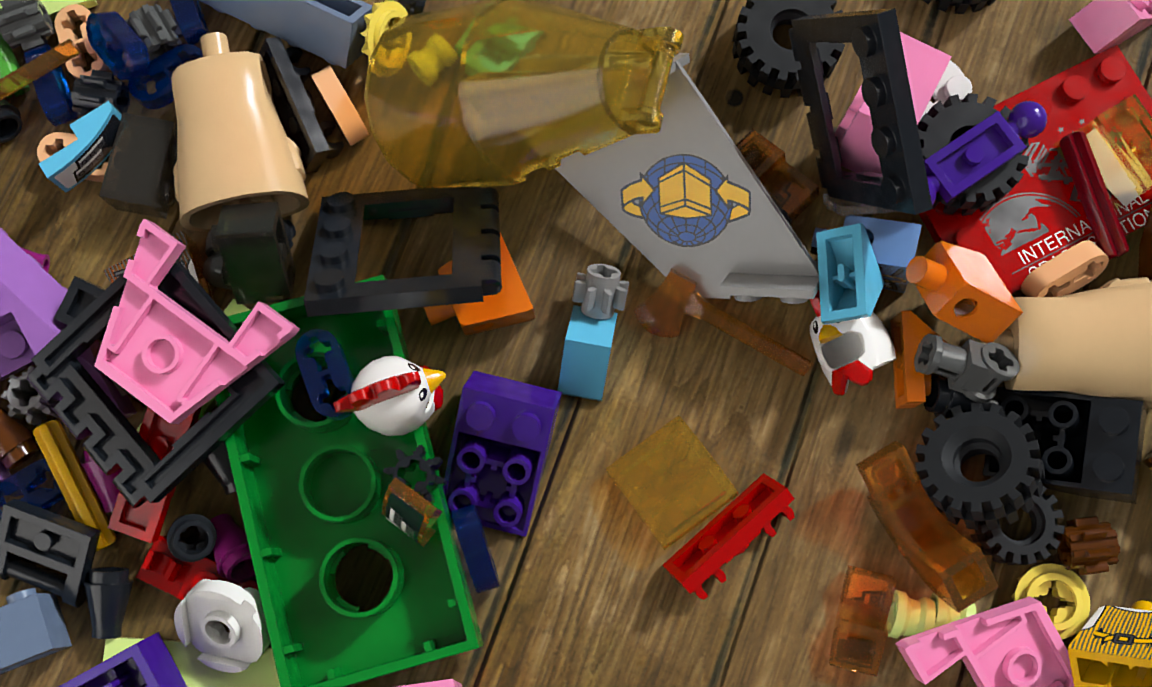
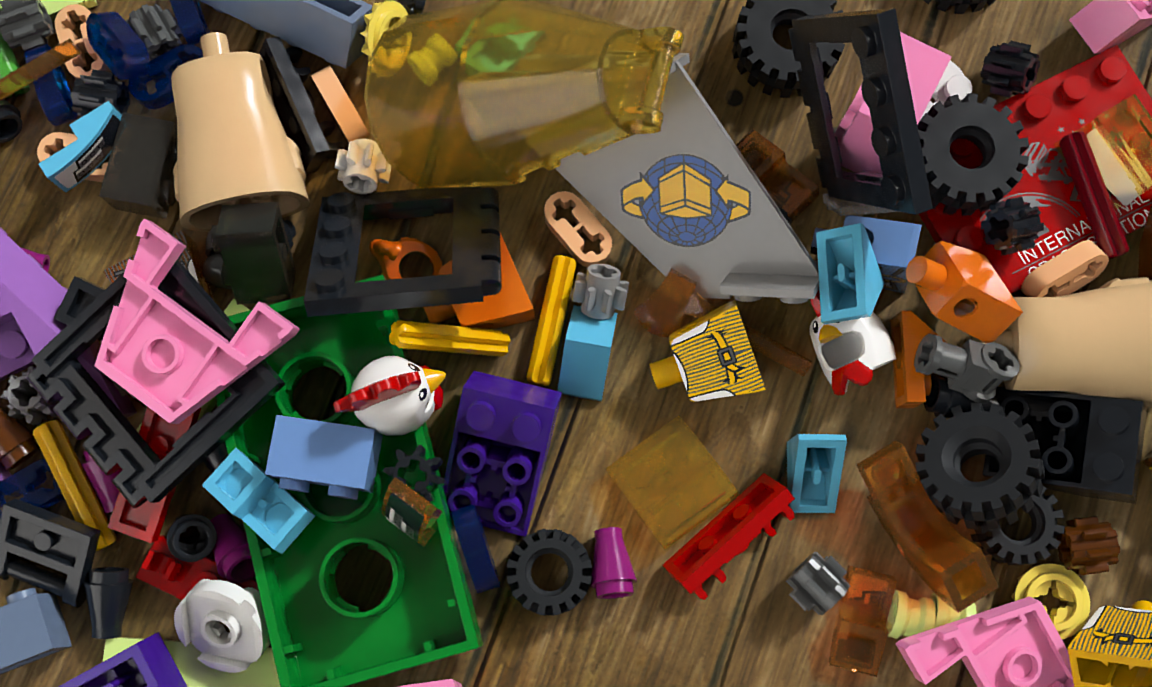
(258, 501): none -> medium azure slope
(315, 378): clear blue beam -> none
(323, 455): none -> medium blue brick
(362, 166): none -> gear
(391, 252): none -> orange piece
(448, 338): none -> yellow axle
(520, 568): none -> black tyre
(551, 320): none -> yellow axle
(585, 223): none -> light nougat beam
(611, 567): none -> magenta cone
(711, 357): none -> torso
(815, 471): none -> medium azure slope
(818, 583): none -> dark grey gear
(982, 150): dark purple plate -> none
(1010, 69): none -> black gear
(1012, 225): none -> black gear

